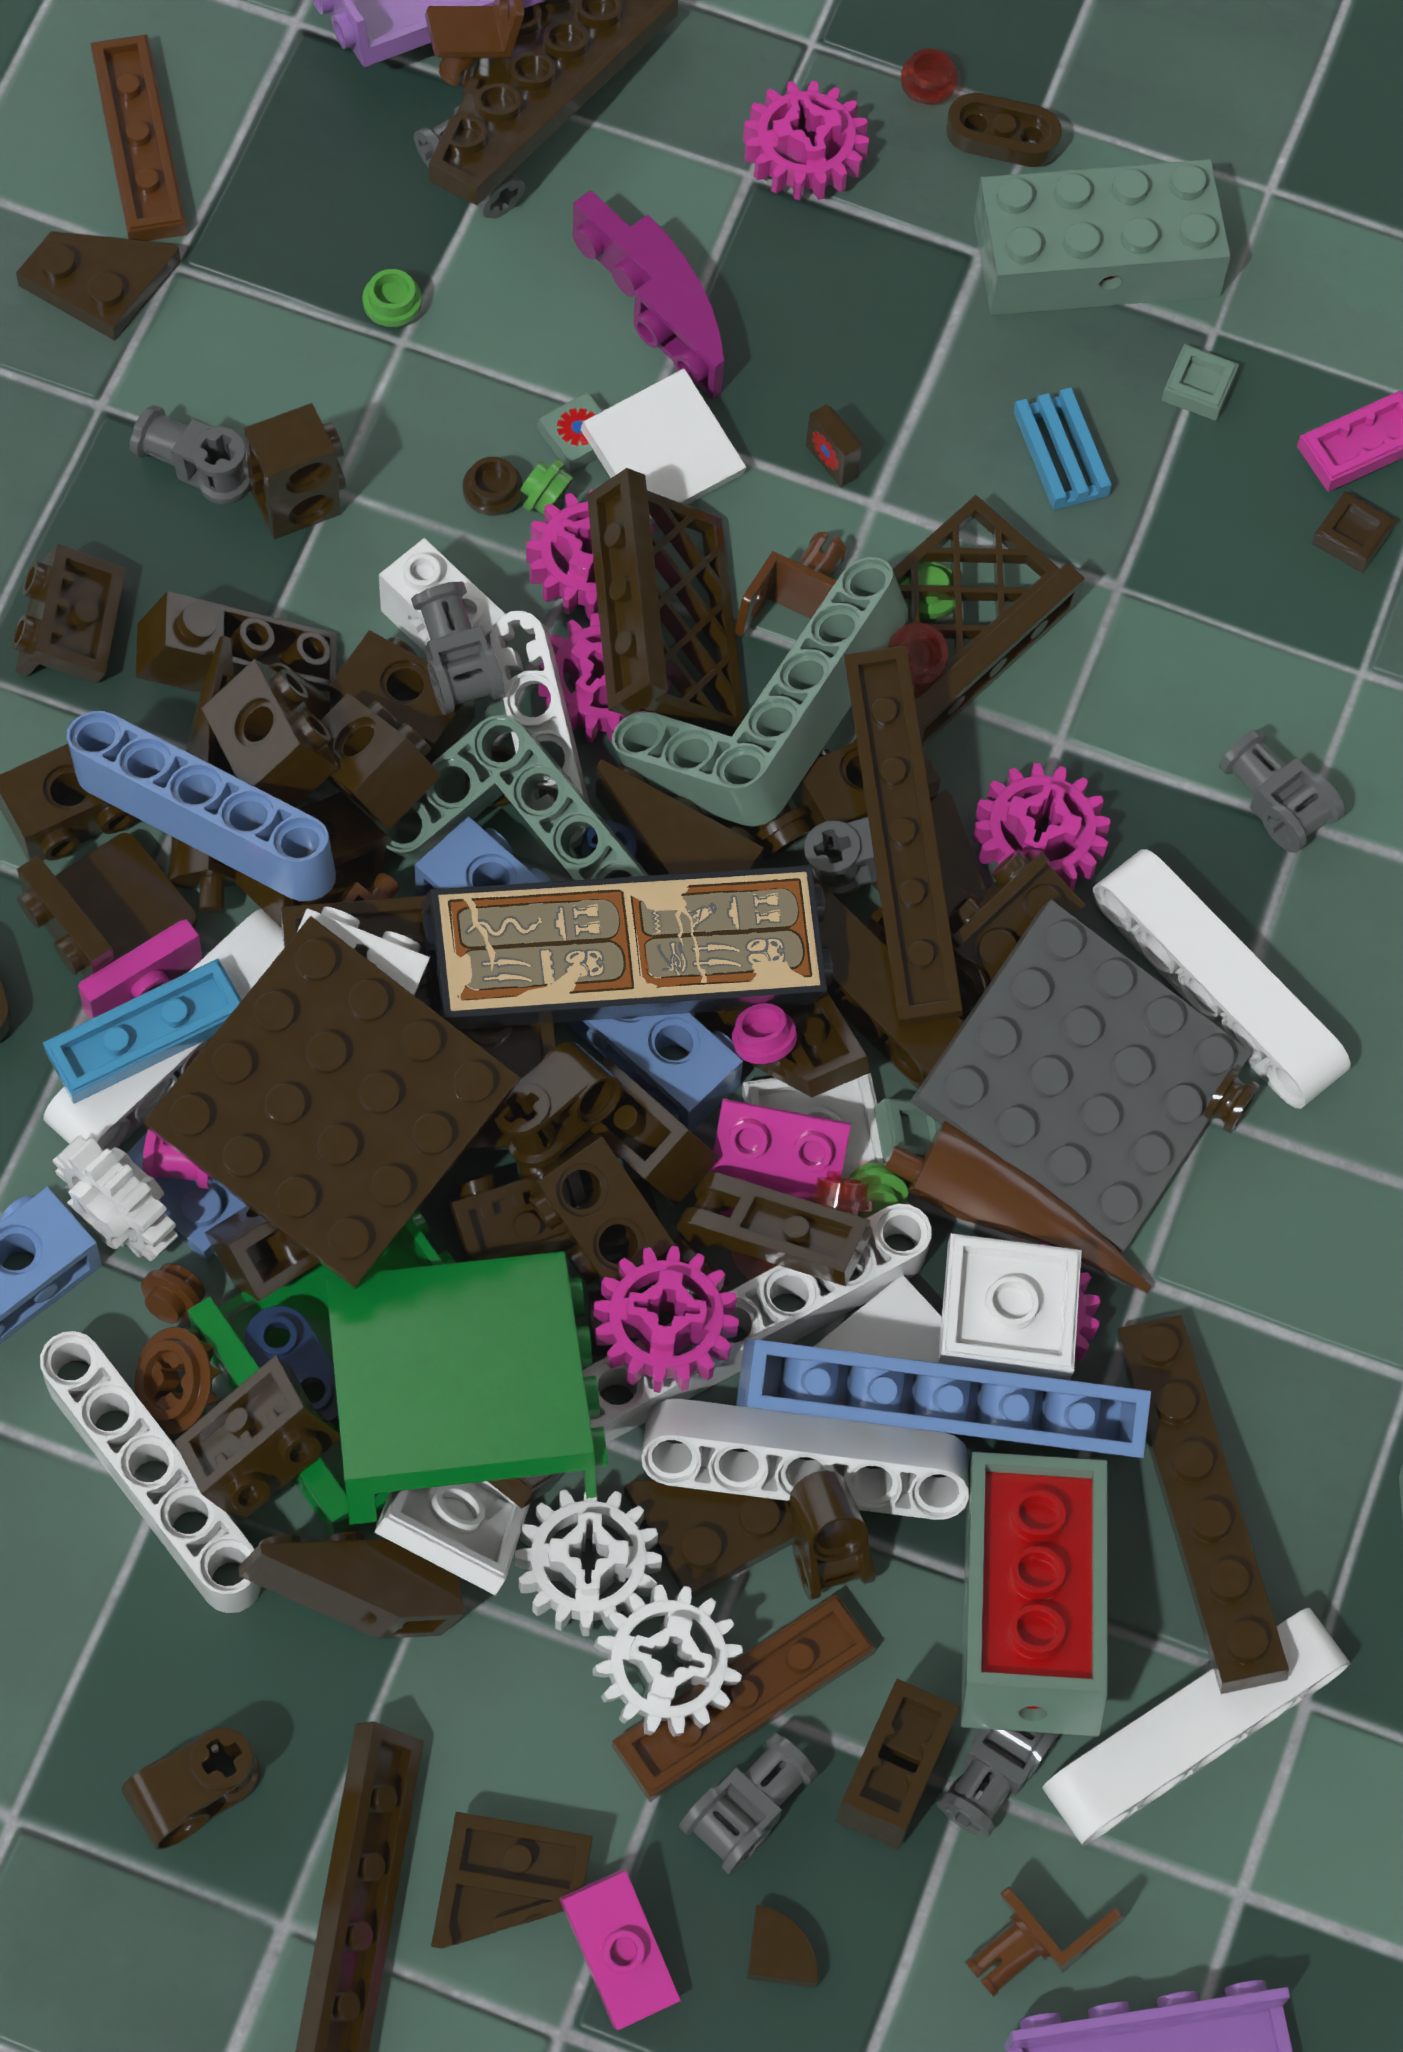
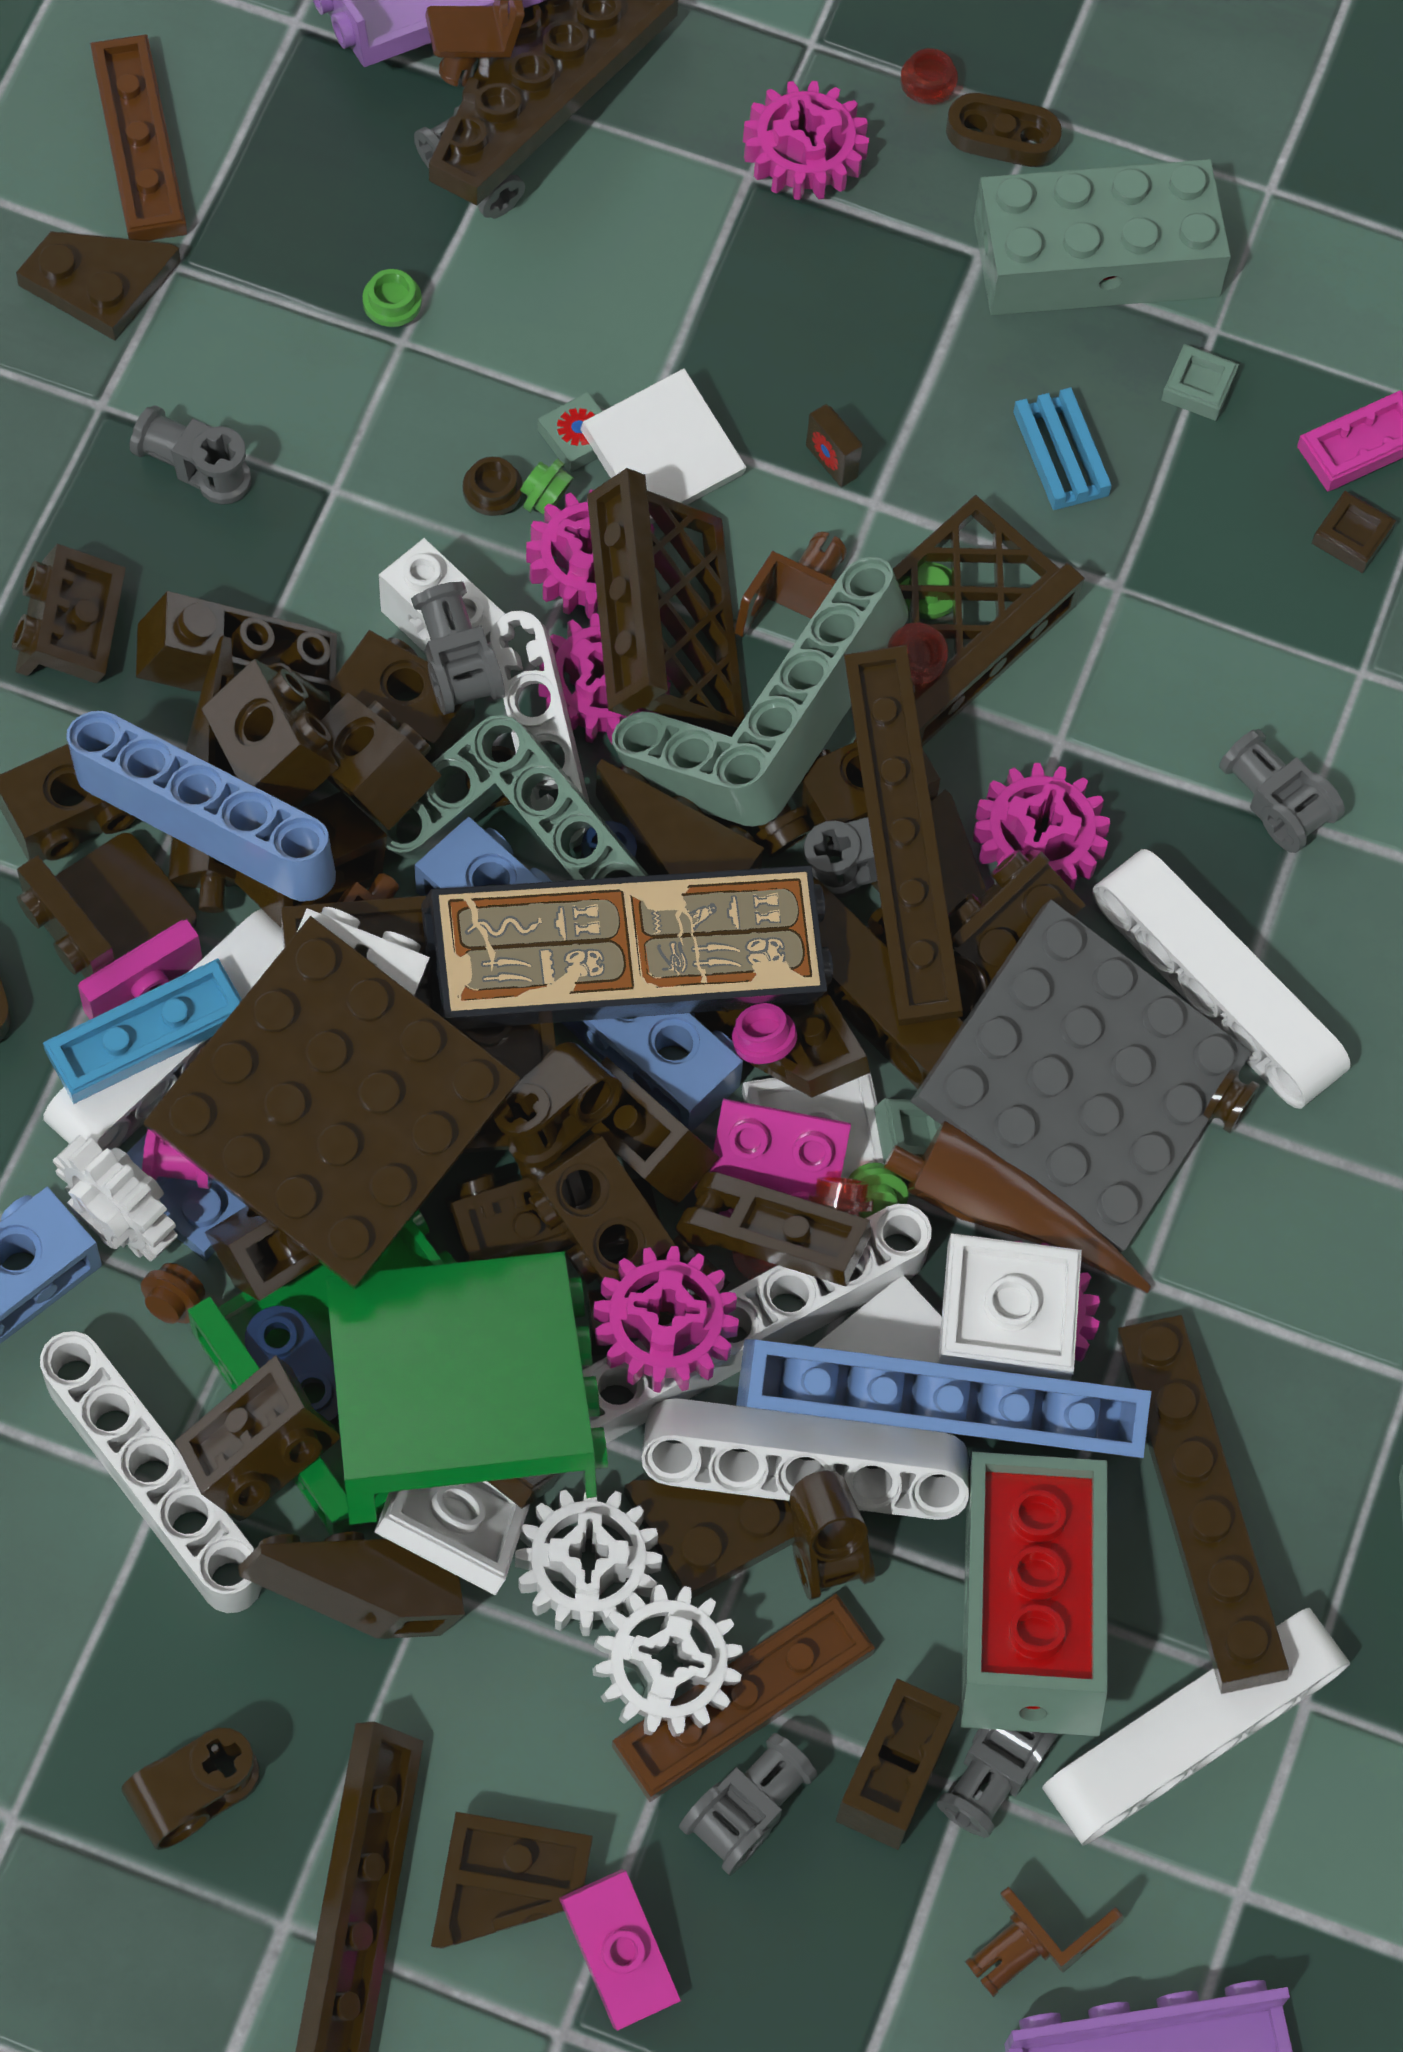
(158, 1377): reddish brown gear -> none
(294, 470): dark brown brick -> none
(669, 297): magenta slope -> none
(780, 1951): dark brown tile -> none

